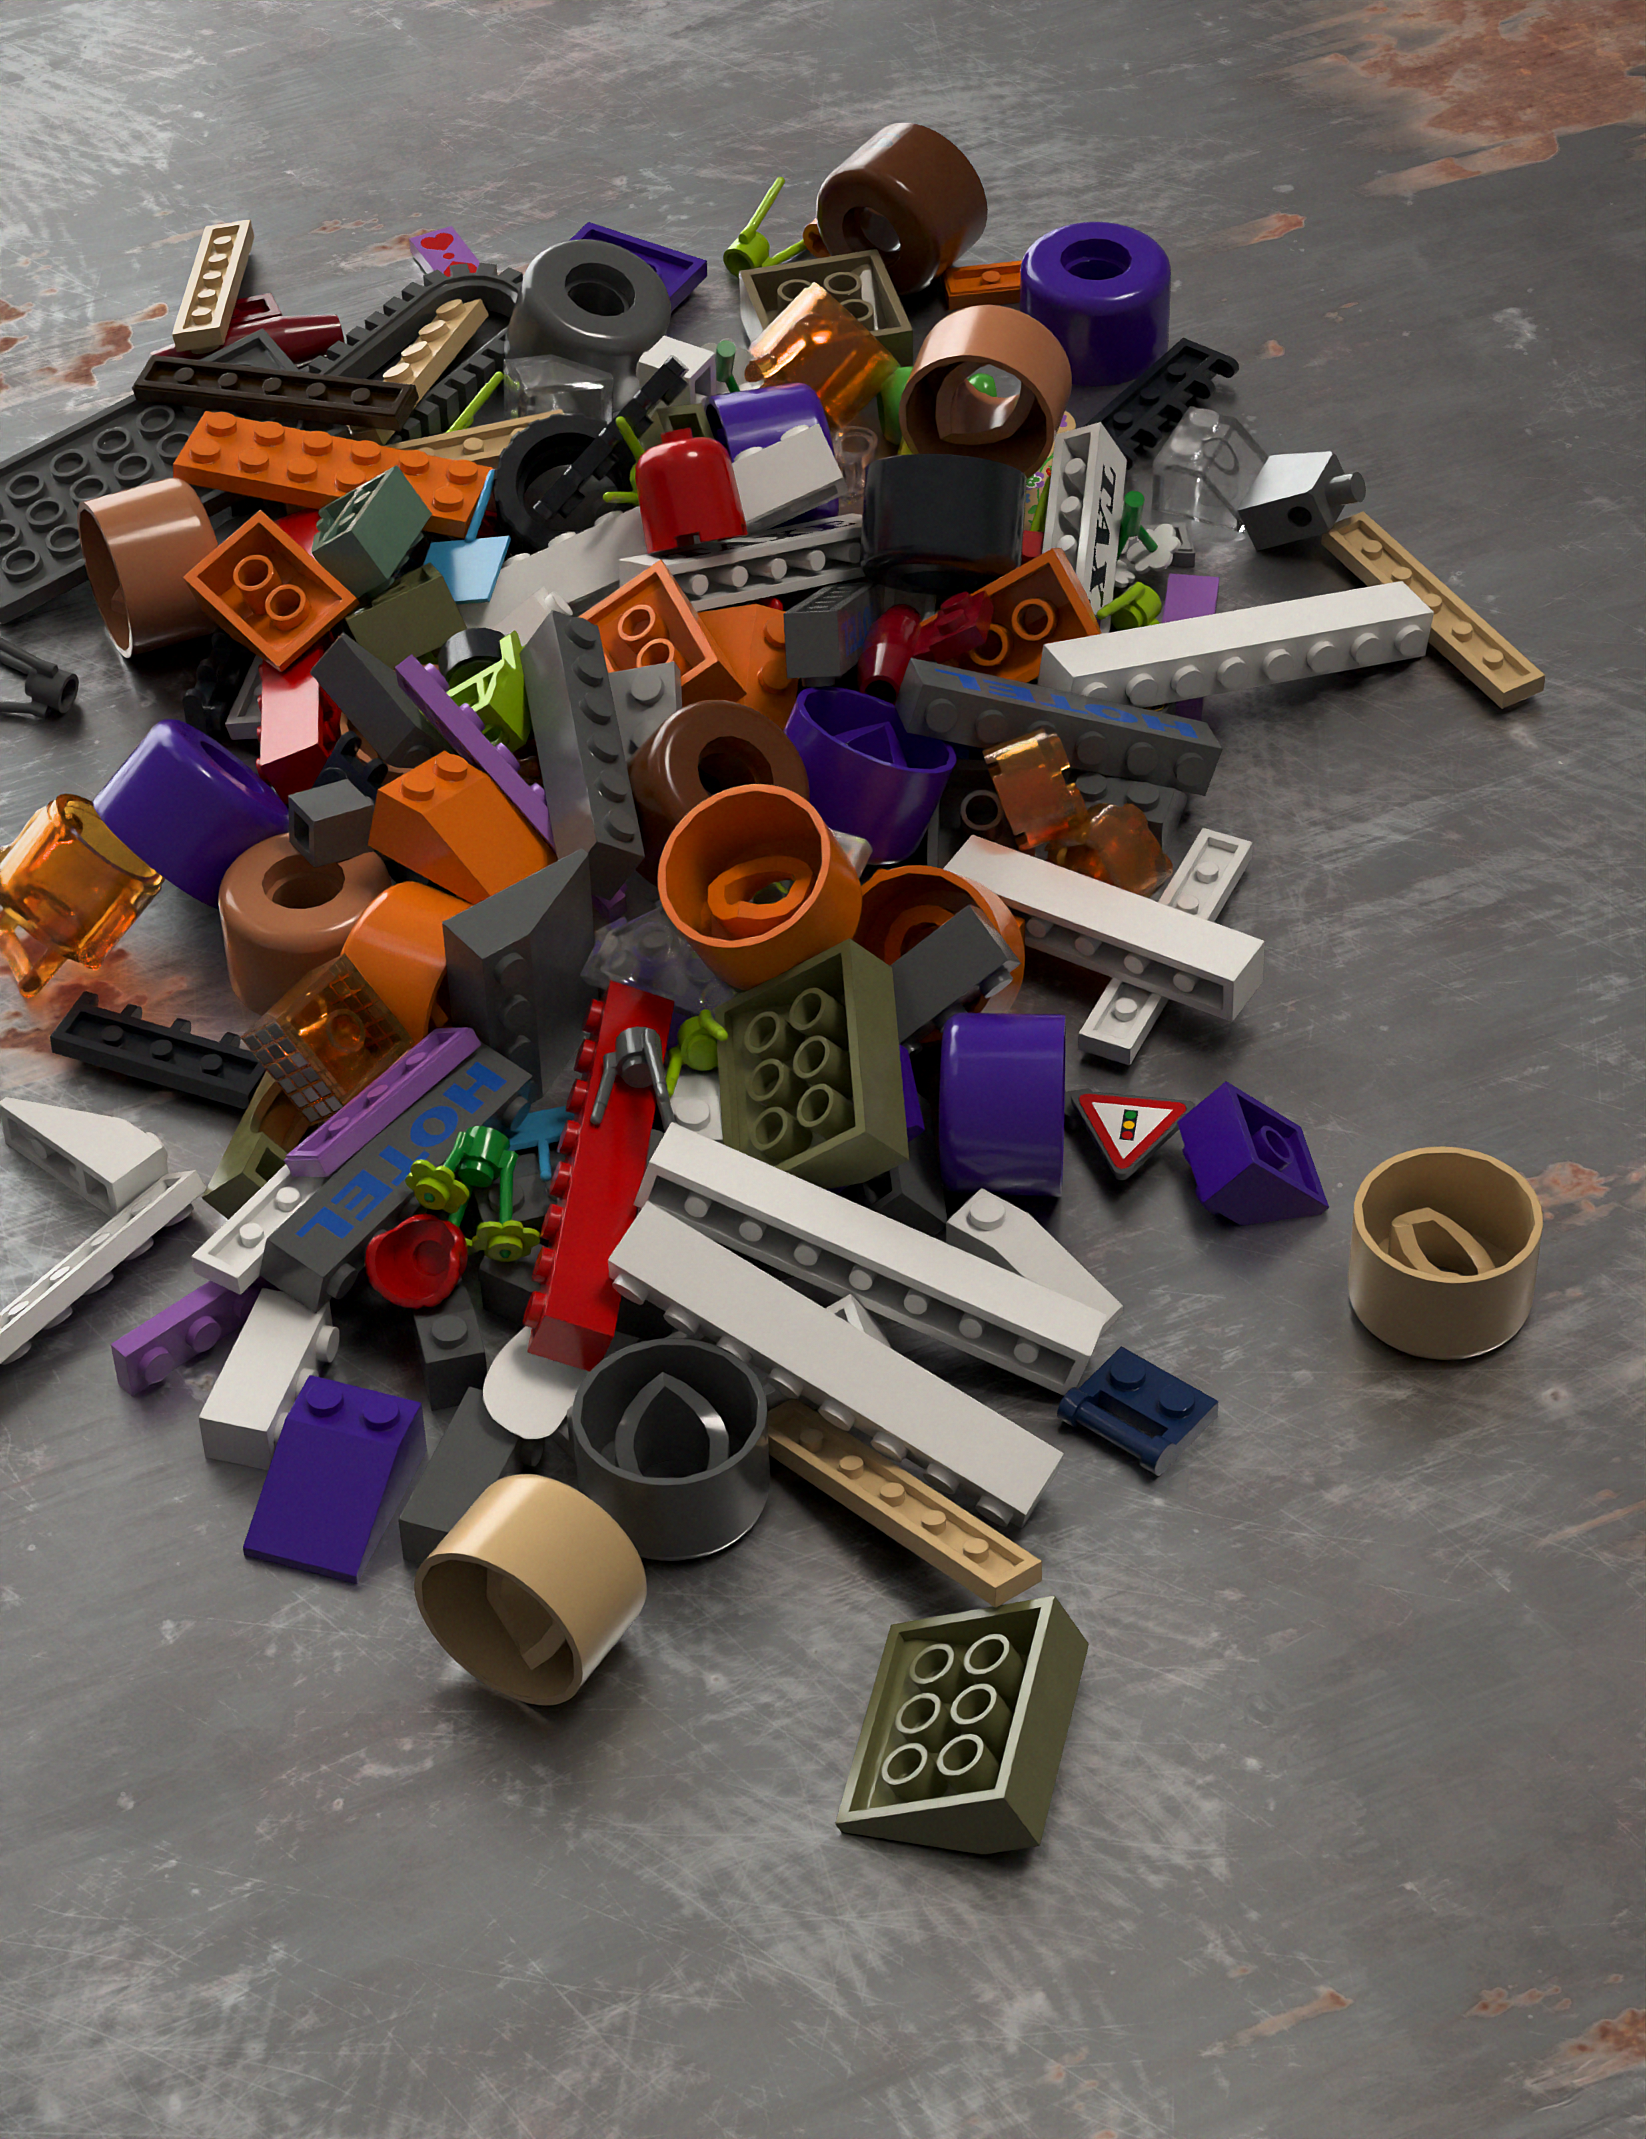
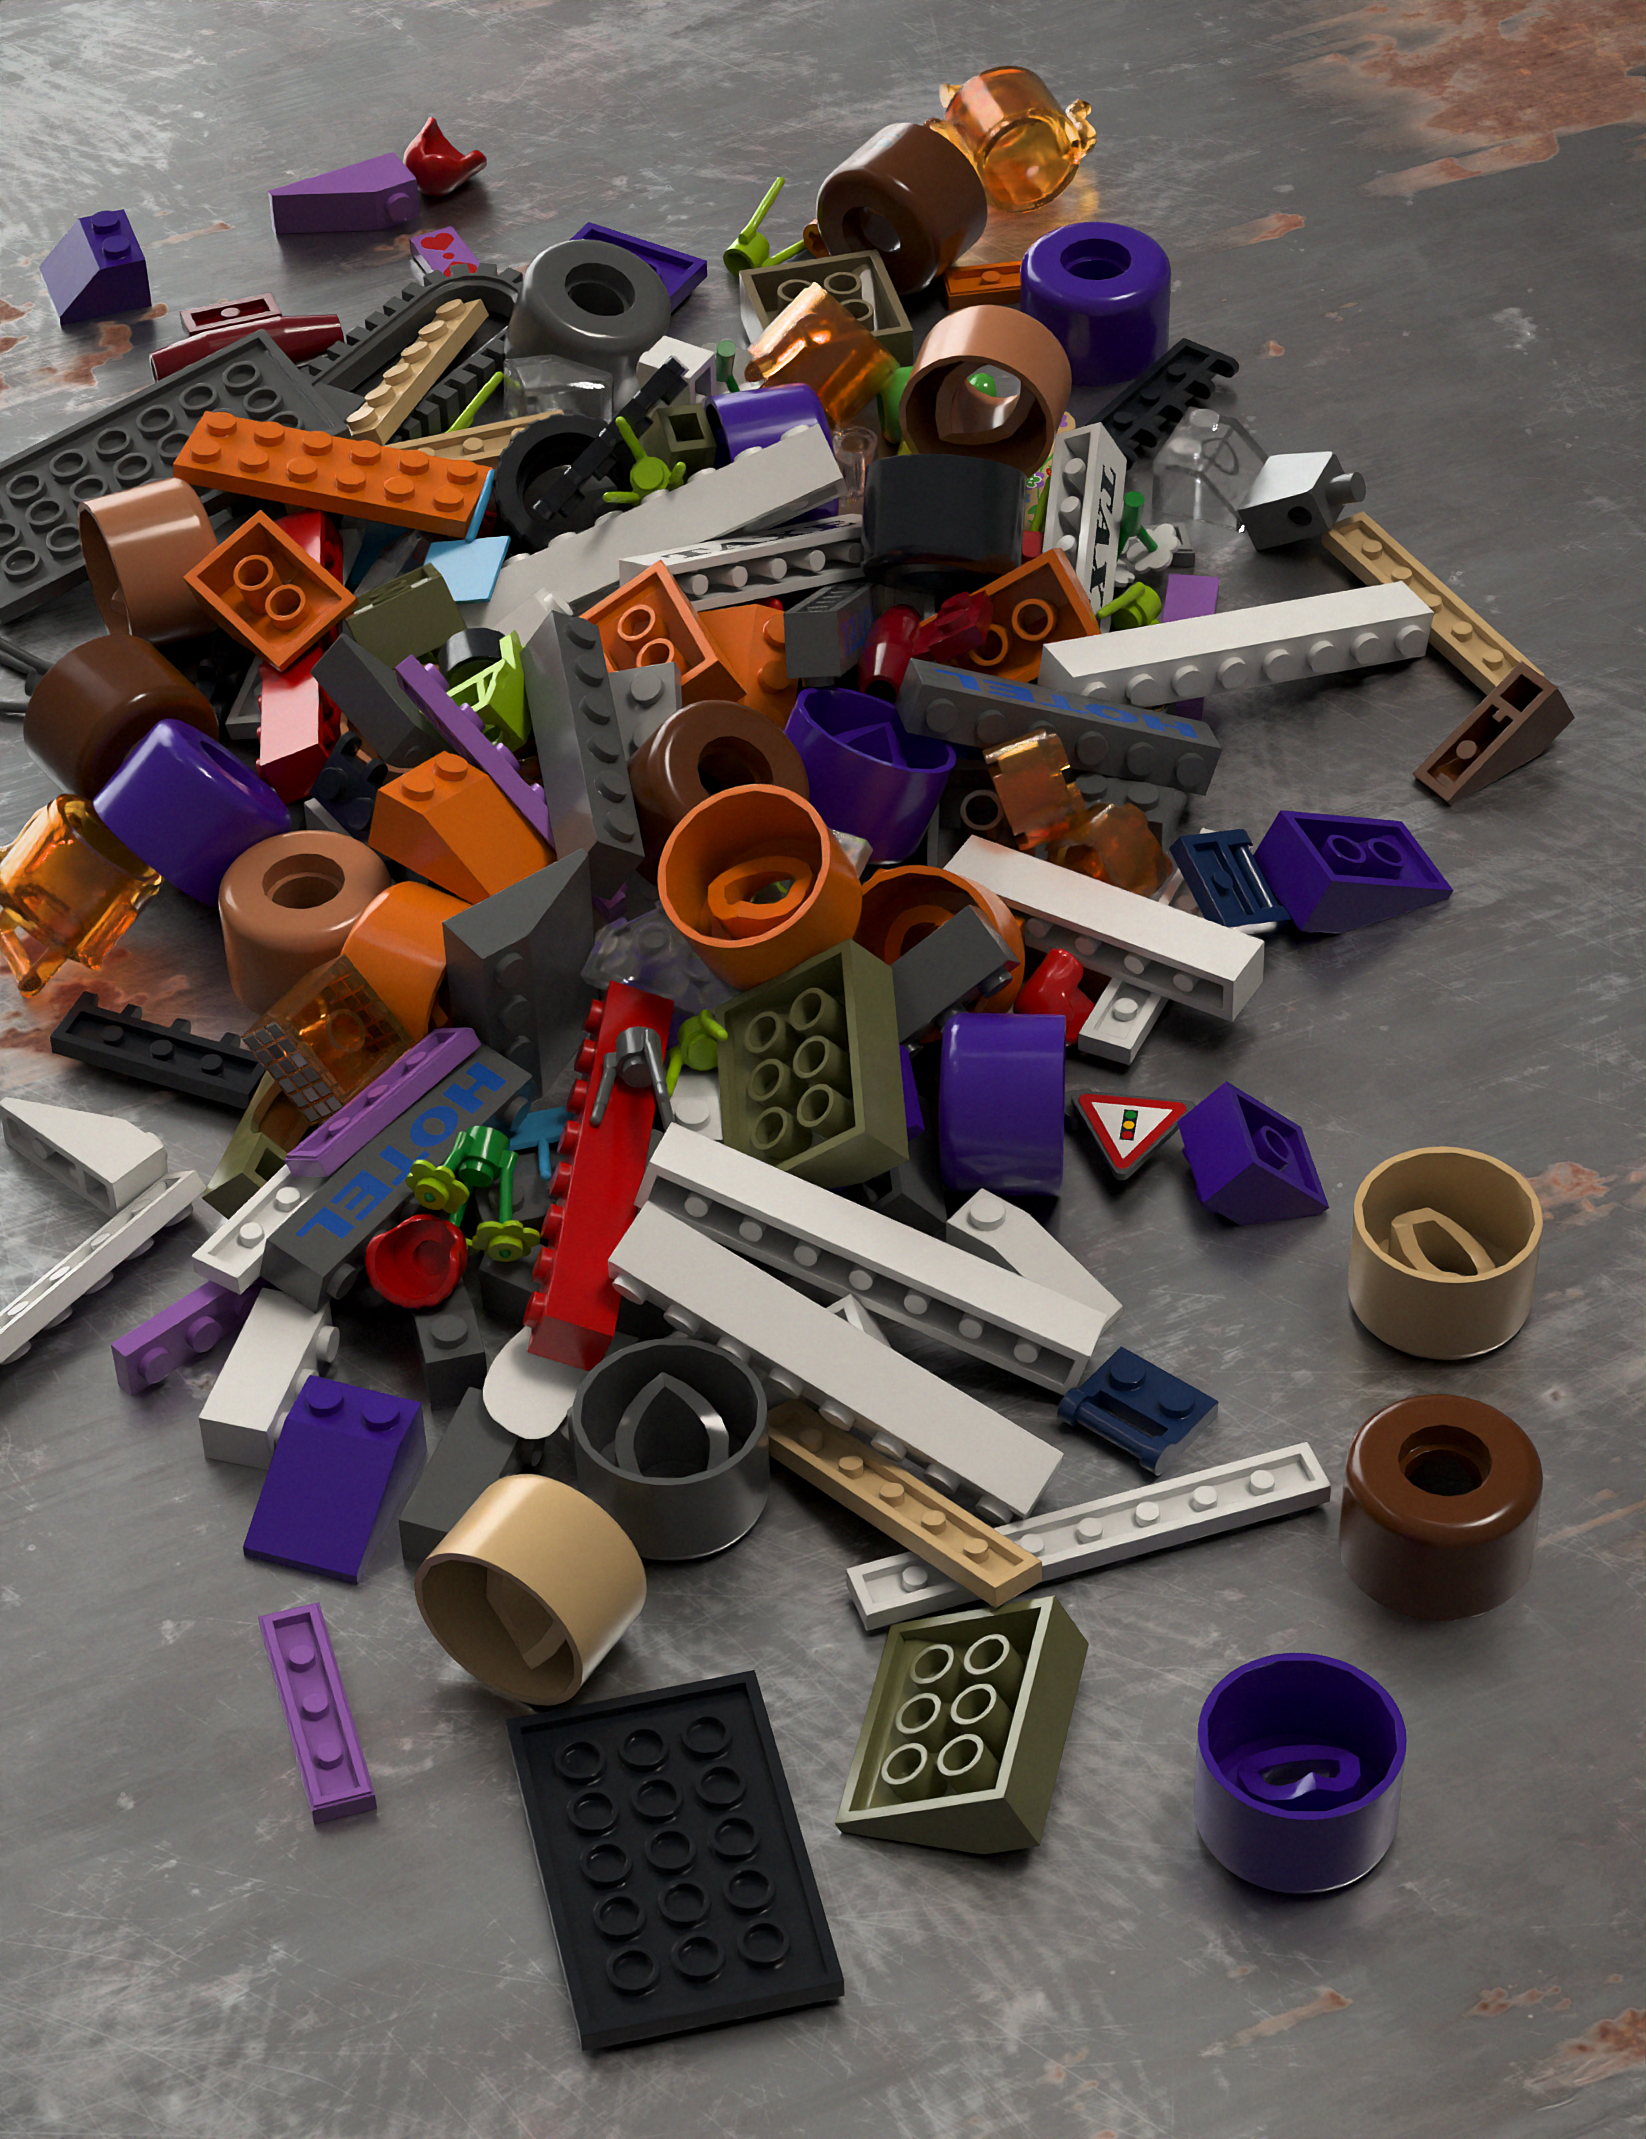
(96, 269): none -> dark purple slope
(102, 705): none -> reddish brown piece
(213, 287): tan plate -> none
(276, 392): dark brown tile -> none
(317, 1713): none -> medium lavender tile
(330, 823): dark grey brick -> none
(347, 199): none -> medium lavender slope
(370, 532): sand green wedge -> none
(438, 164): none -> red hair
(672, 1860): none -> black plate
(687, 491): red cylinder -> none
(1016, 136): none -> clear orange piece
(1055, 991): none -> red hair
(1107, 1530): none -> white plate
(1229, 882): none -> dark blue plate
(1309, 1724): none -> dark purple piece
(1346, 870): none -> dark purple slope
(1430, 1550): none -> reddish brown piece
(1497, 736): none -> reddish brown slope

